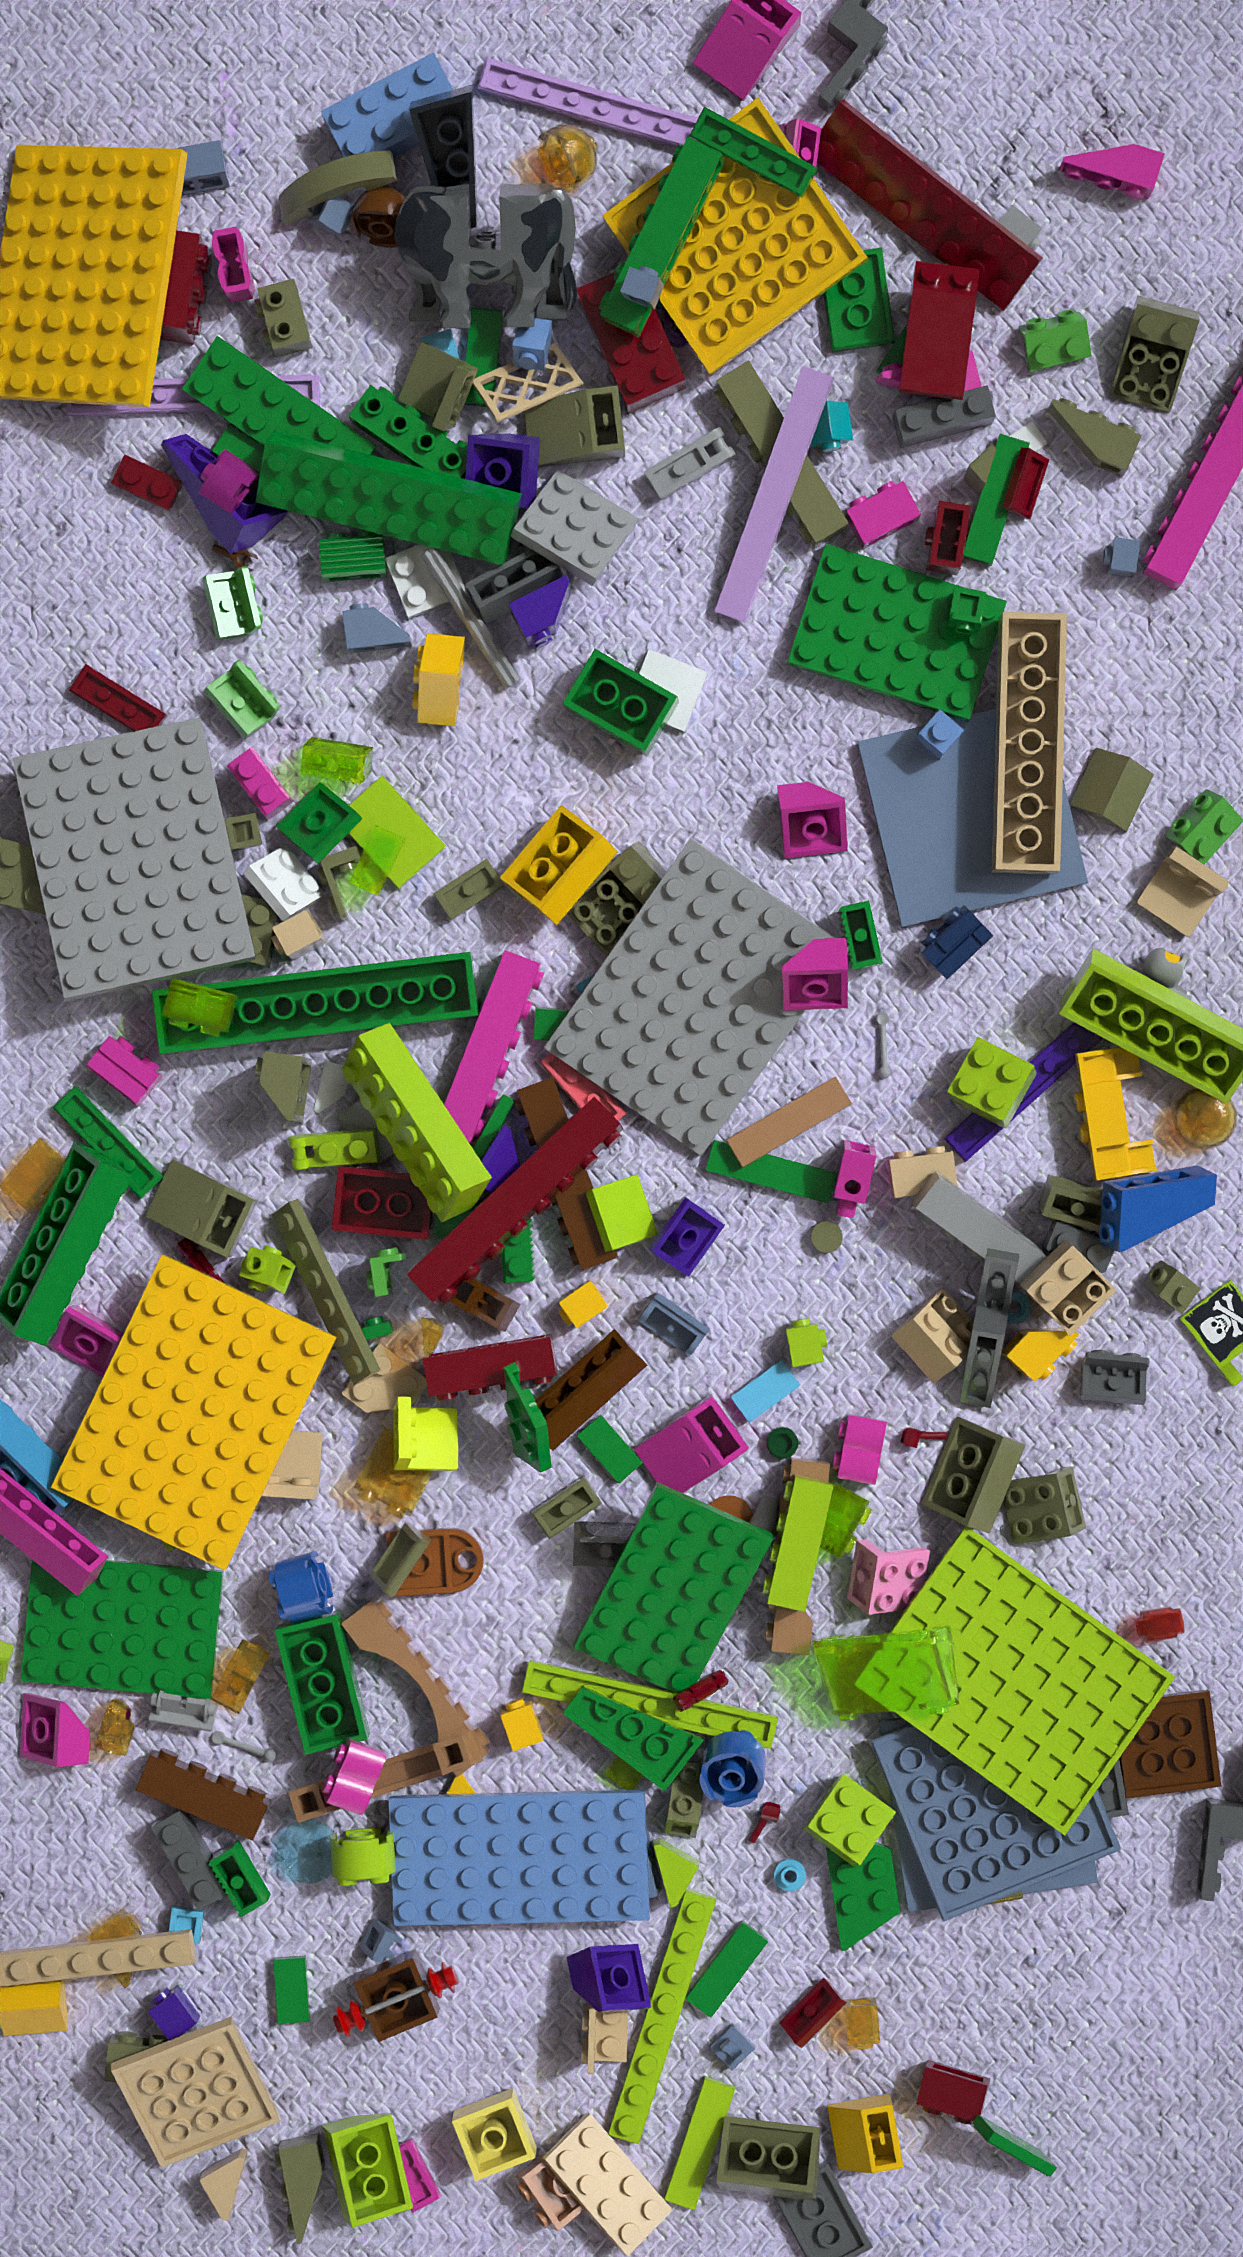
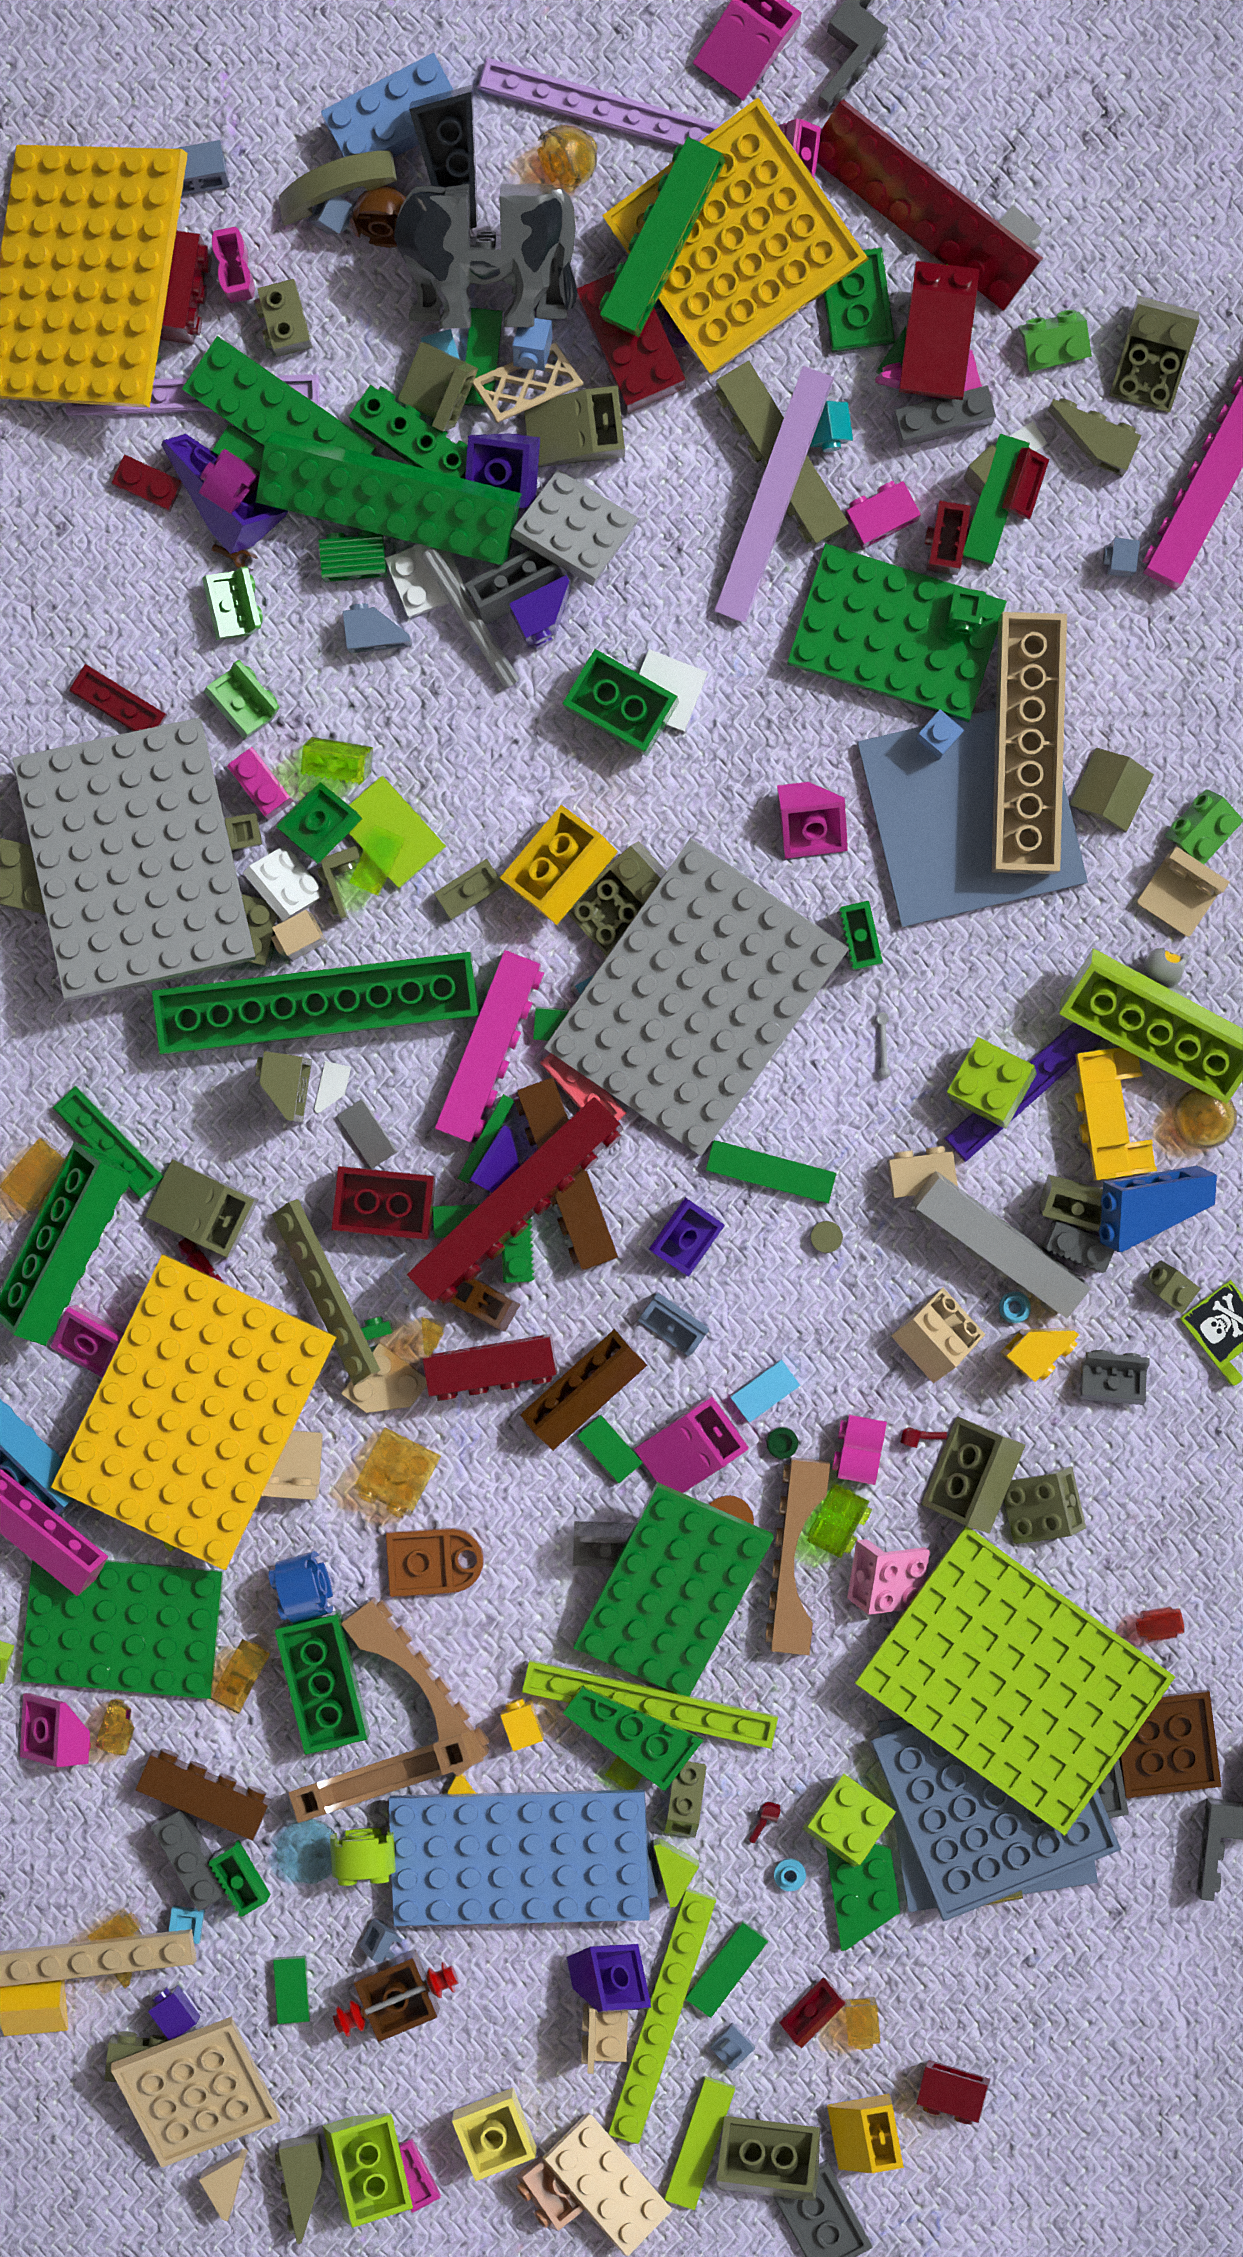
(125, 1070): dark pink brick -> none
(182, 1712): light grey hinge -> none
(199, 1006): clear neon green brick -> none
(219, 1738): light grey hinge -> none
(266, 1270): lime brick -> none
(335, 1148): lime plate -> none
(354, 1776): dark pink brick -> none
(379, 1276): bright green bracket -> none
(399, 1559): olive tile -> none
(415, 1122): lime brick -> none
(424, 1437): neon yellow bracket -> none
(439, 678): yellow brick -> none
(527, 1424): green wing -> none
(566, 1507): olive slope -> none
(582, 1305): yellow brick -> none
(621, 1213): lime tile -> none
(642, 286): sand blue plate -> none
(688, 464): light grey plate -> none
(700, 1690): dark red axle -> none
(733, 1768): blue brick -> none
(753, 152): green tile -> none
(766, 1514): light grey cone -> none
(788, 1122): medium nougat tile -> none
(798, 1543): lime brick -> none
(805, 1342): lime brick -> none
(817, 976): dark pink slope -> none
(856, 1164): dark pink torso -> none
(888, 1672): clear neon green windscreen -> none
(954, 941): dark blue brick -> none
(989, 1327): dark grey bracket -> none
(1014, 2146): green tile -> none
(1068, 1287): tan slope -> none
(1123, 168): dark pink slope -> none

